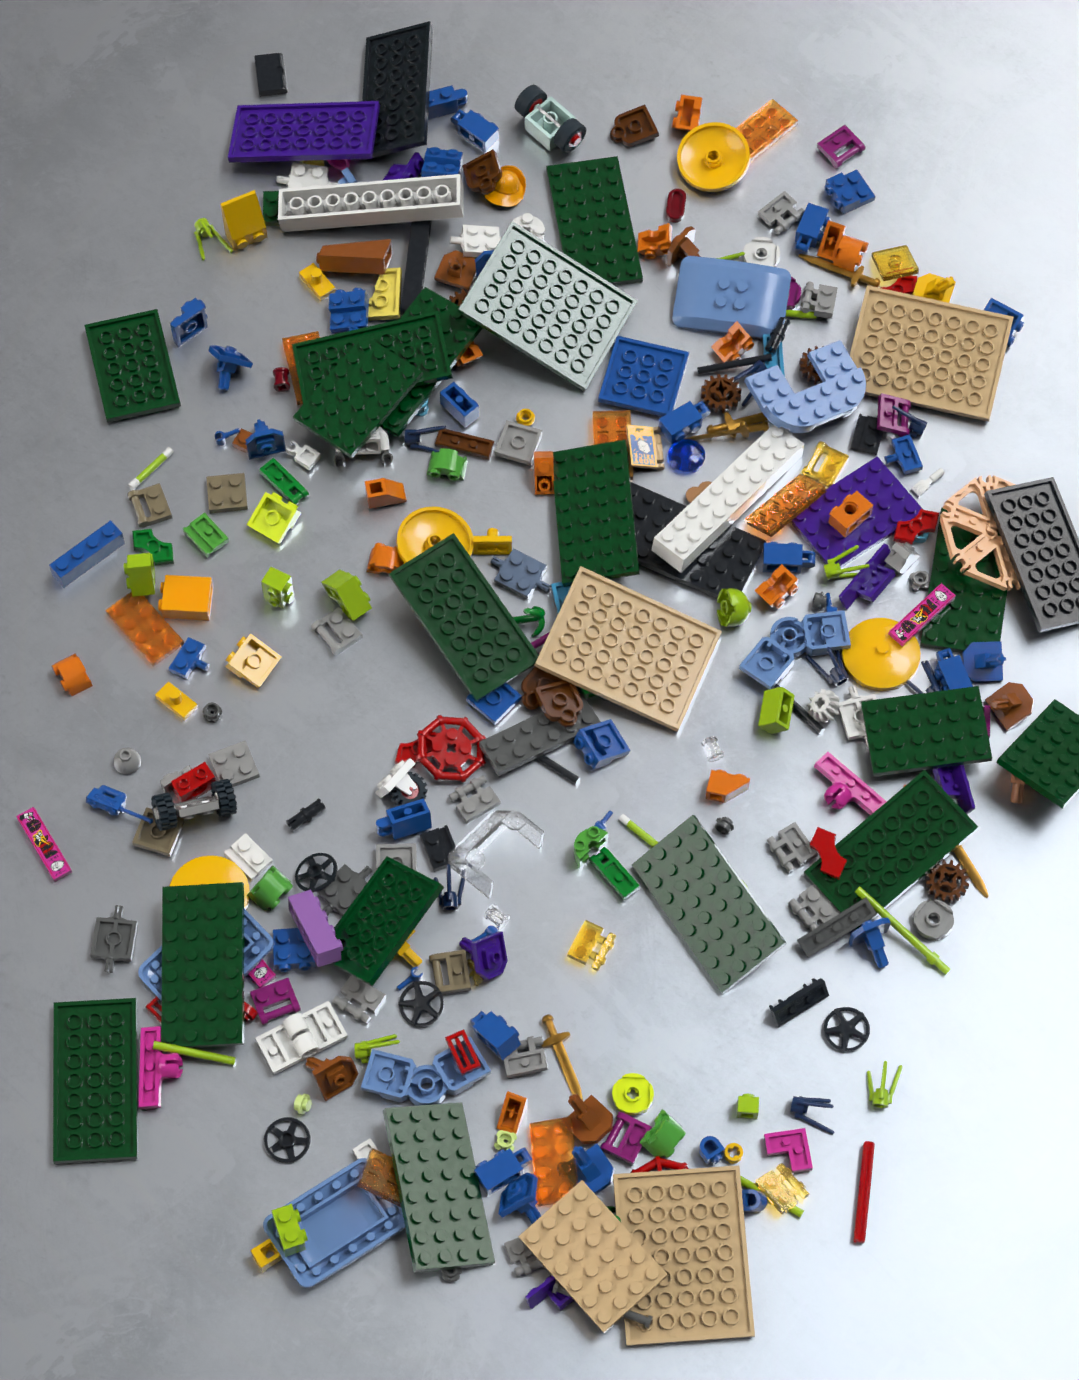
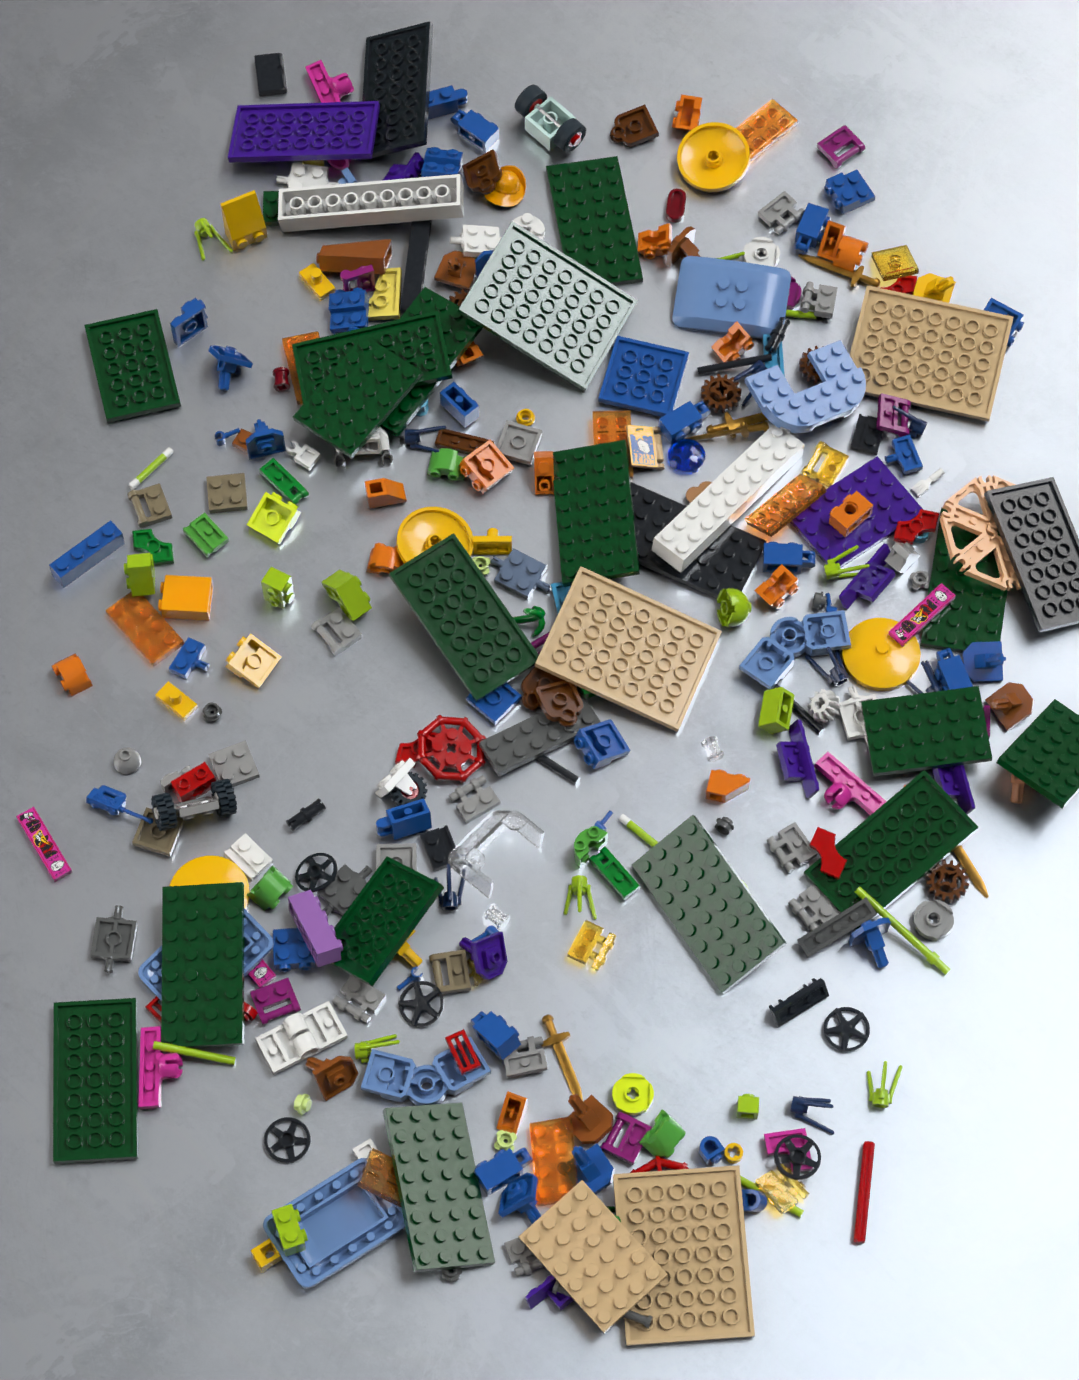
(328, 88): none -> dark pink plate
(363, 278): none -> magenta plate
(480, 560): none -> yellowish green plate
(485, 466): none -> orange plate
(580, 886): none -> lime plant
(796, 759): none -> dark purple bracket
(797, 1157): none -> black wheel

